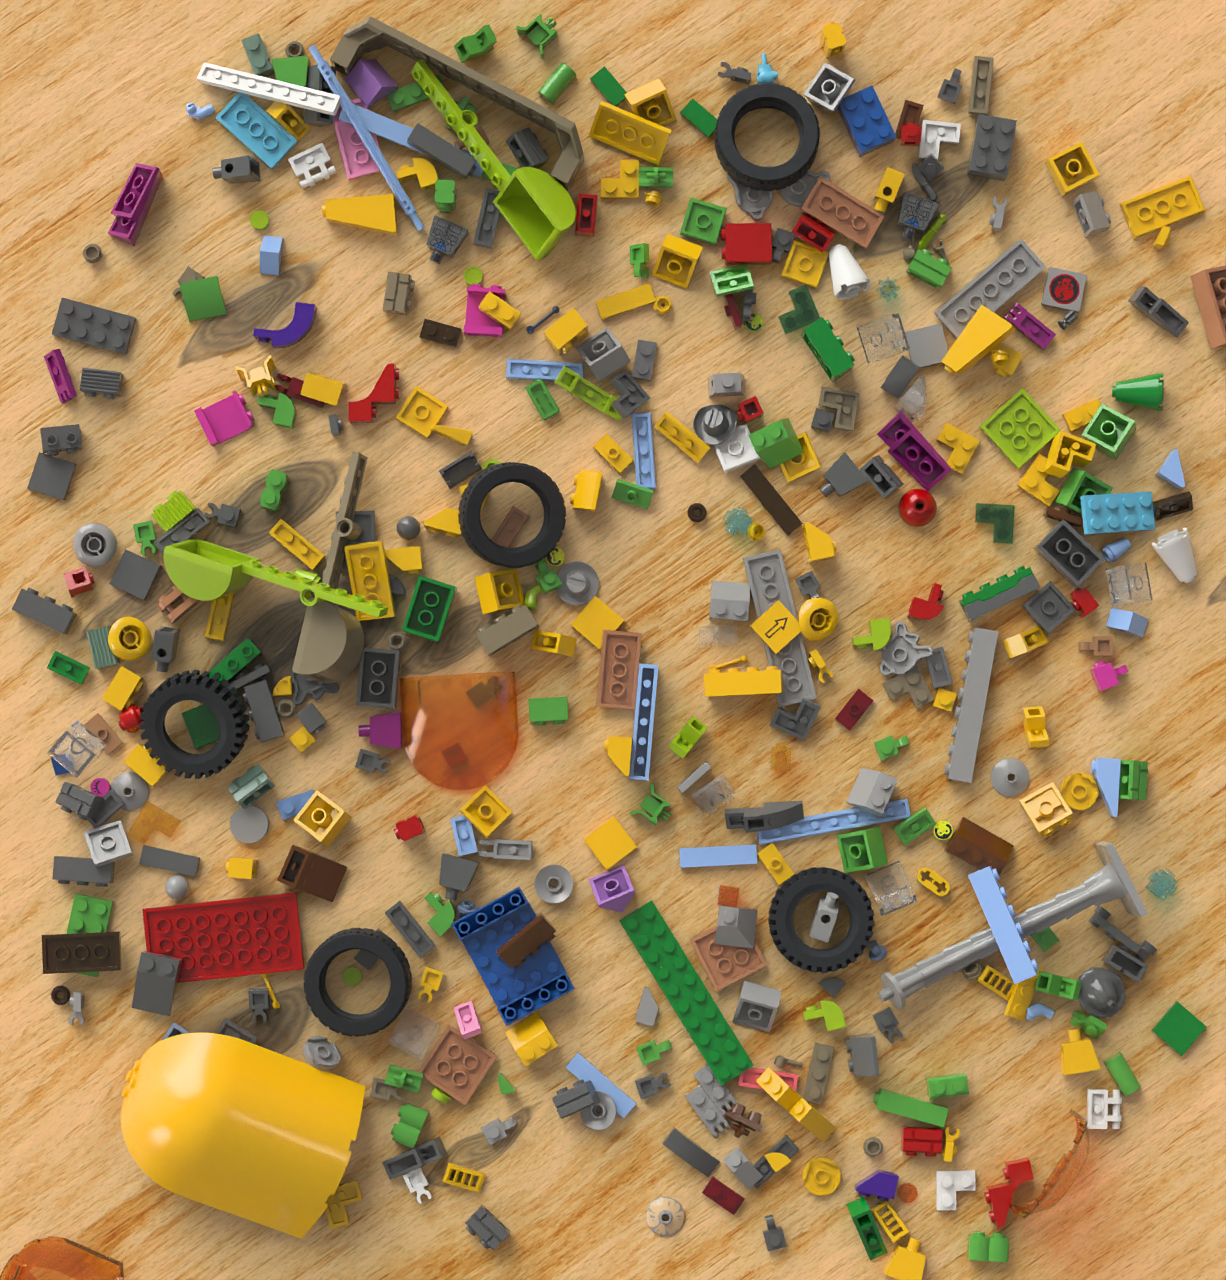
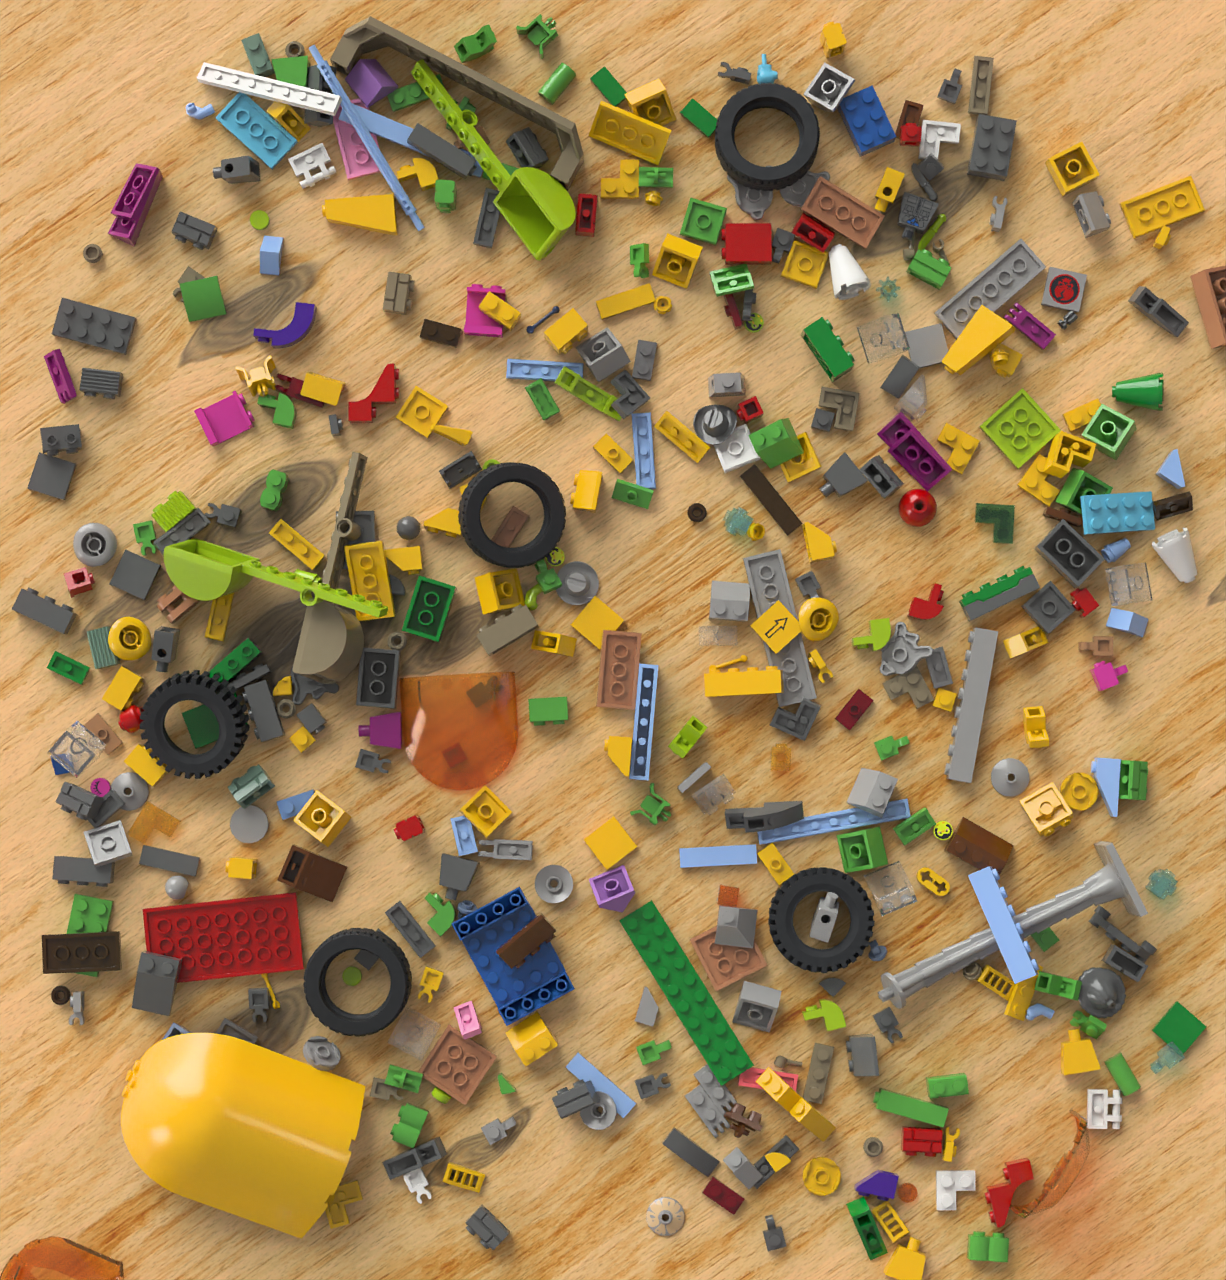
(194, 231): none -> dark grey brick
(445, 239): dark grey torso -> none
(473, 275): lime piece -> none
(804, 313): clear green plate -> none
(1169, 1056): none -> clear light blue plate

